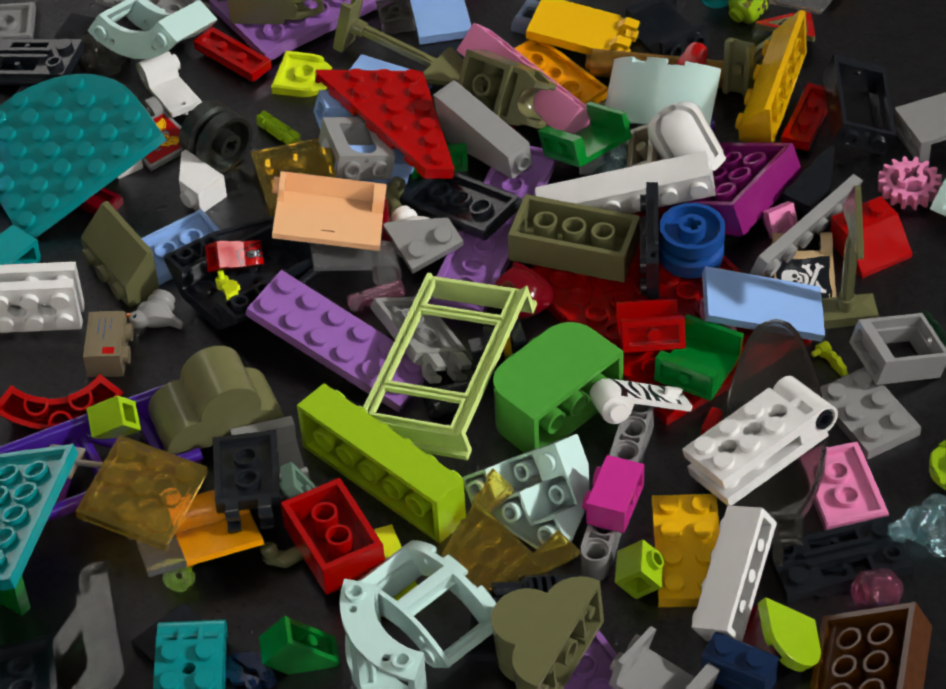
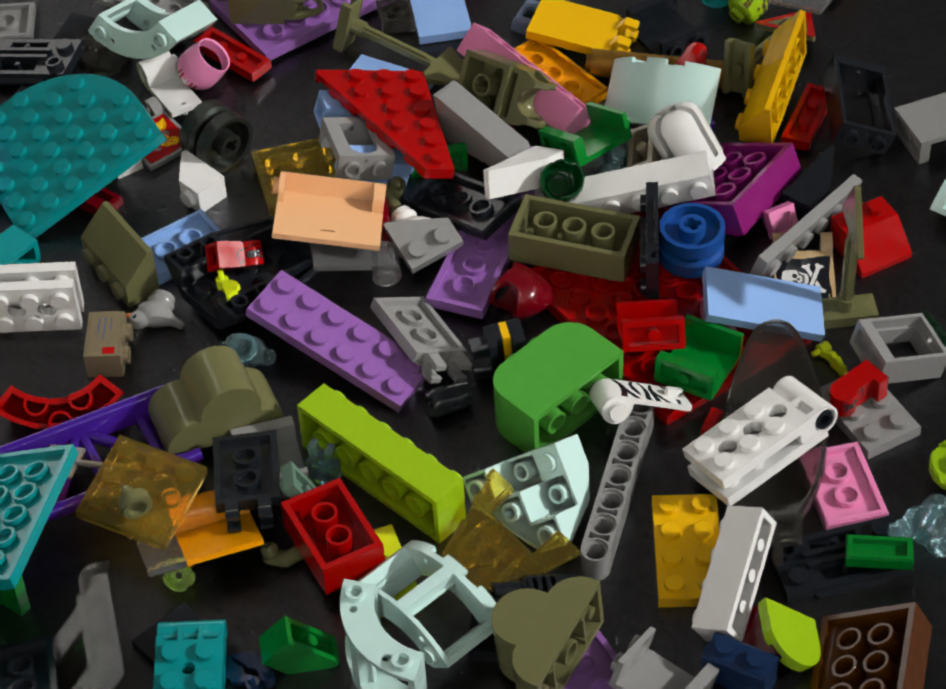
(113, 418): lime brick -> none
(134, 502): none -> olive tile
(196, 71): none -> bright pink helmet
(250, 349): none -> clear light blue animal
(277, 128): lime axle -> none
(297, 75): neon yellow tile -> none
(321, 464): none -> clear light blue plate
(357, 301): clear pink axle -> none
(434, 437): yellowish green piece -> none
(519, 172): none -> white slope
(561, 180): none -> dark green hair
(614, 493): dark pink brick -> none
(639, 569): lime brick -> none
(857, 387): none -> red leg
(876, 589): clear pink head -> none
(879, 552): none -> green tile
(909, 182): bright pink gear -> none

